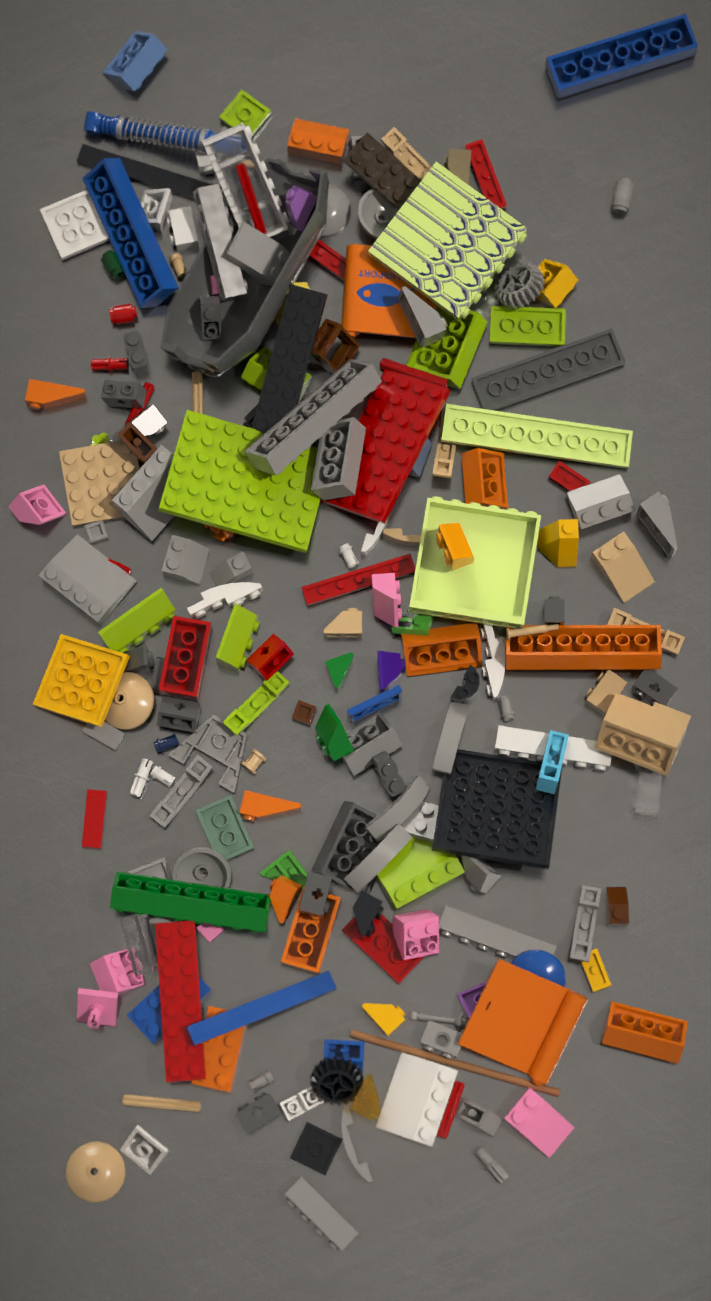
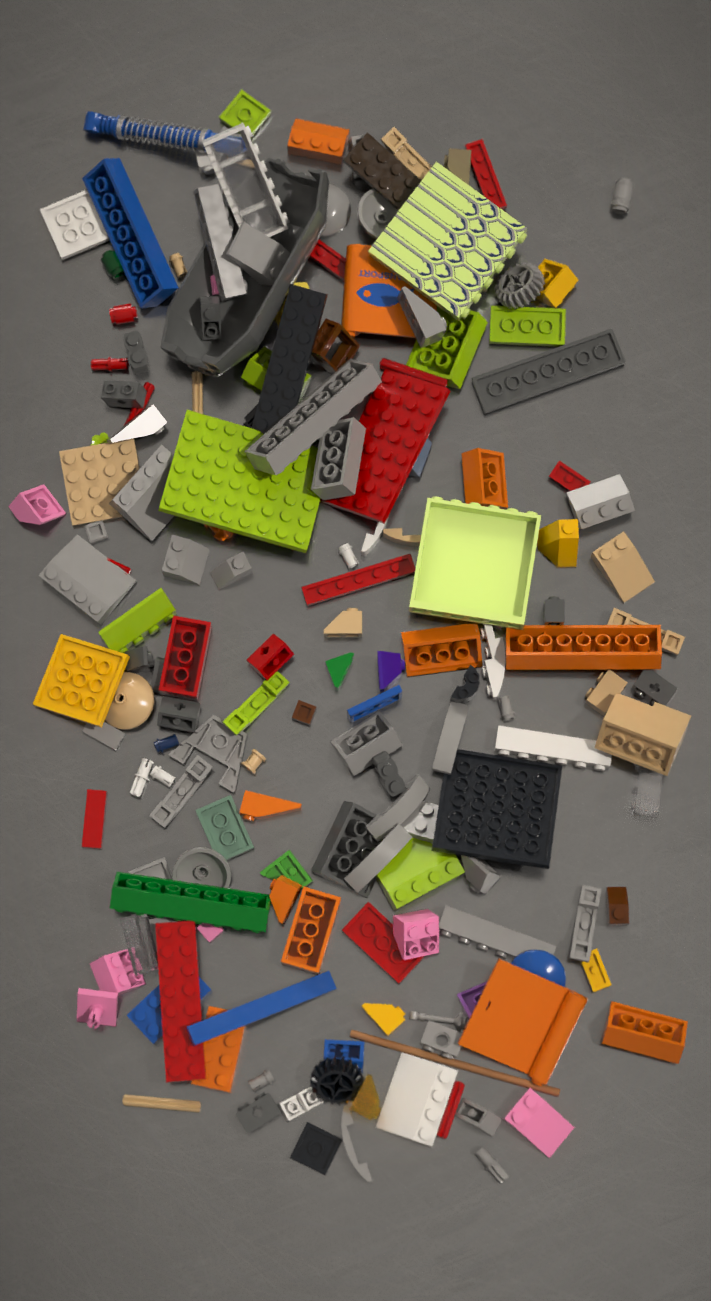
(47, 395): orange slope -> none
(110, 1171): tan dish -> none
(135, 60): medium blue slope -> none
(136, 442): reddish brown slope -> none
(144, 172): black tile -> none
(144, 1150): white slope -> none
(156, 207): white slope -> none
(183, 227): white brick -> none
(230, 593): white slope -> none
(237, 638): lime slope -> none
(250, 197): red axle -> none
(299, 206): medium lavender slope -> none
(309, 904): dark grey brick -> none
(321, 1213): light grey brick -> none
(332, 735): green slope -> none
(365, 912): black slope -> none
(386, 598): bright pink slope -> none
(413, 624): bright green wing -> none
(444, 455): tan slope -> none
(454, 545): light orange slope -> none
(530, 630): tan piece -> none
(536, 436): yellowish green plate -> none
(552, 762): medium azure slope -> none
(621, 56): blue brick -> none
(658, 519): light grey slope -> none

